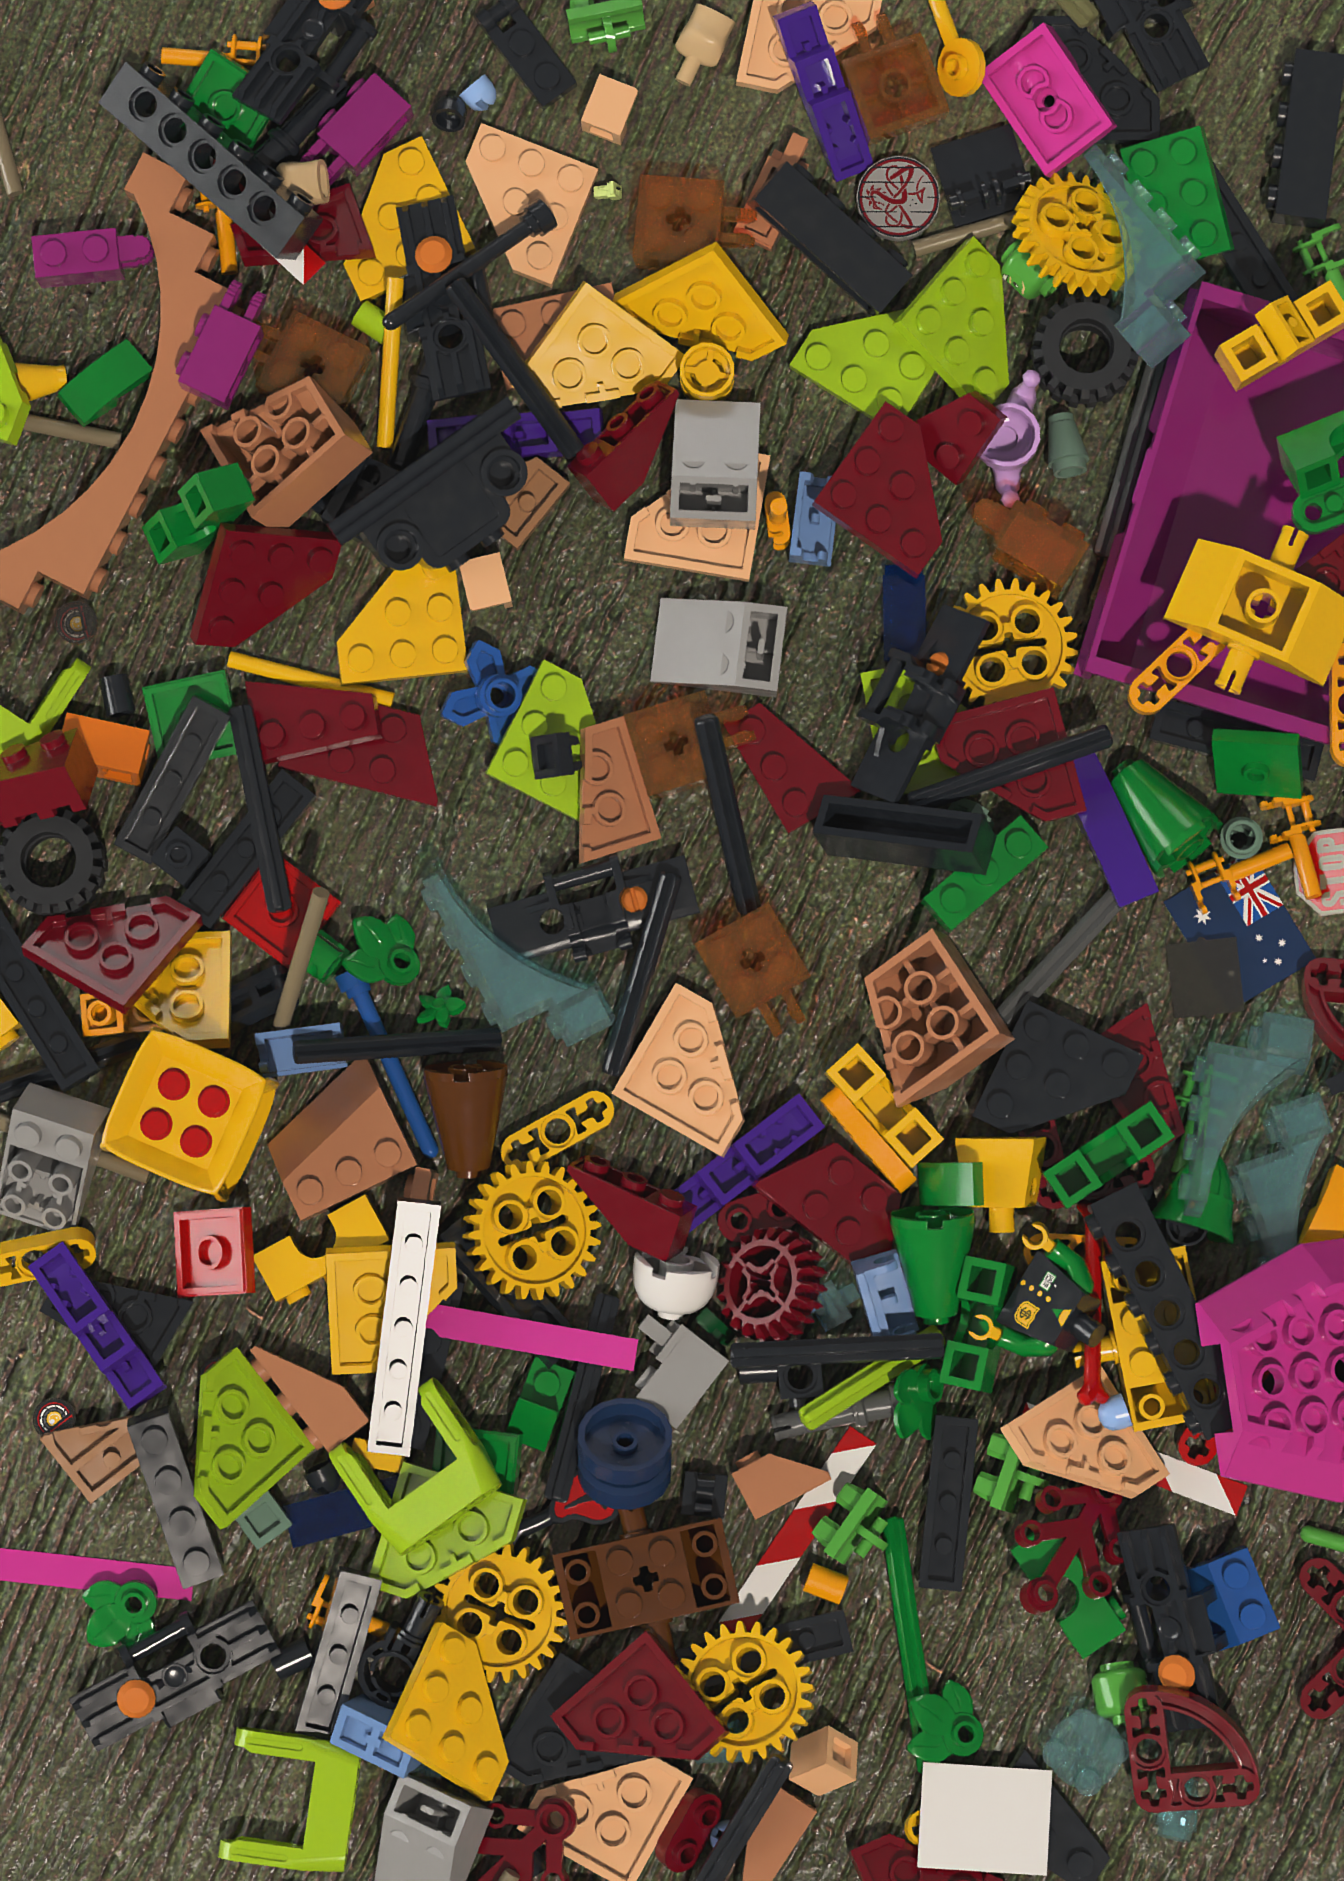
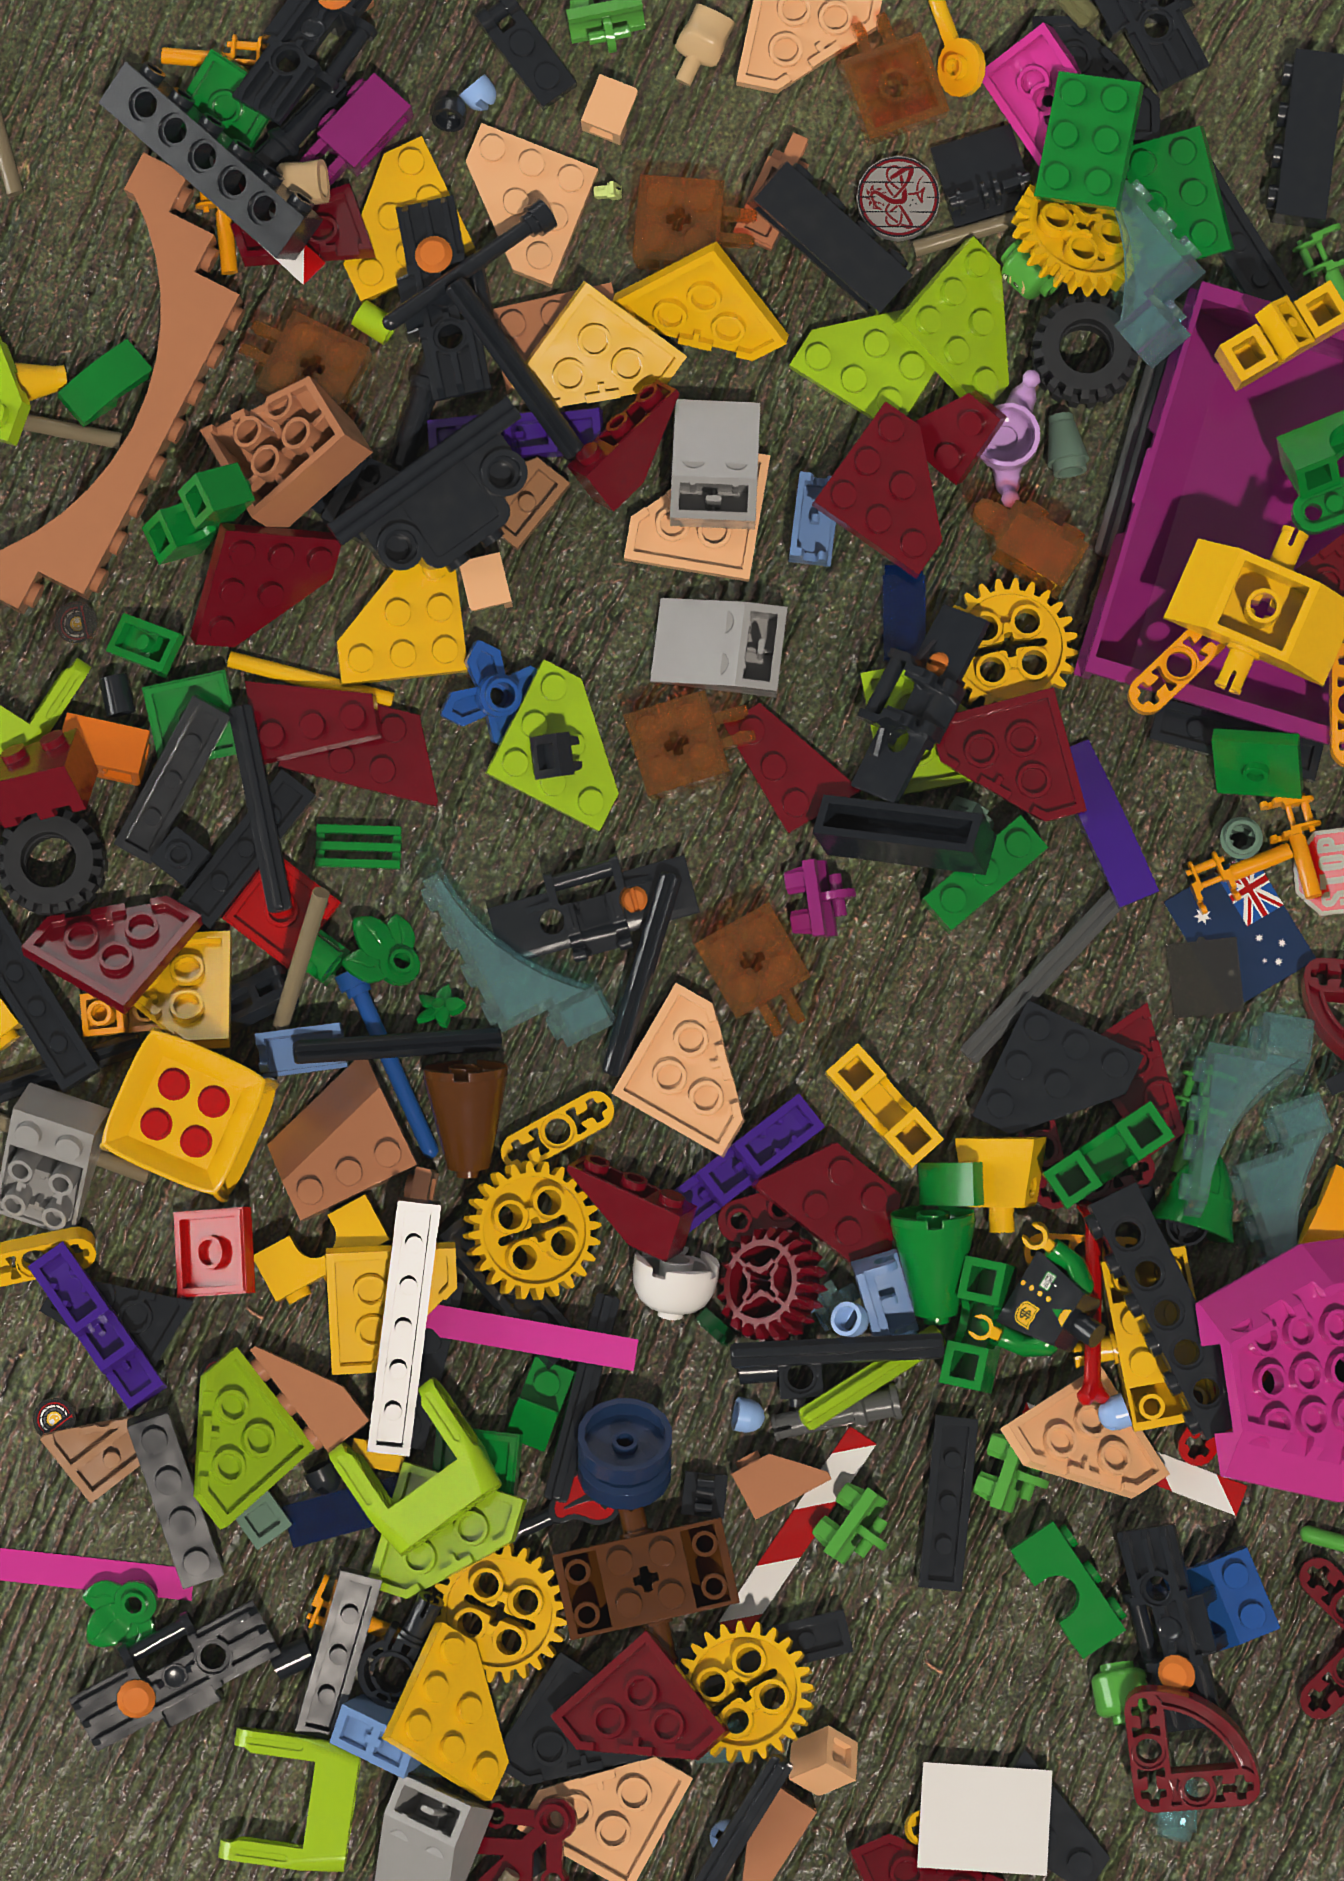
(87, 256): magenta hinge -> none
(145, 644): none -> green slope
(222, 349): magenta hinge -> none
(336, 829): none -> green tile
(389, 367): yellow bar -> none
(612, 793): nougat wing -> none
(685, 1370): light grey hinge -> none
(688, 1829): dark red plate -> none
(707, 373): yellow wheel -> none
(727, 813): black axle -> none
(747, 1415): none -> light blue hinge
(777, 520): light orange piece -> none
(823, 91): dark purple slope -> none
(824, 898): none -> magenta hips
(825, 1583): light orange hinge -> none
(846, 1315): none -> light blue hinge
(868, 1139): light orange beam -> none
(905, 1616): green axle -> none
(917, 1393): green plate -> none
(932, 1017): nougat wedge -> none
(940, 1721): green plate -> none
(1012, 768): black axle -> none
(1077, 1538): dark red plant -> none
(1085, 1751): clear light blue piece -> none
(1089, 140): none -> green plate
(1163, 816): green cone -> none

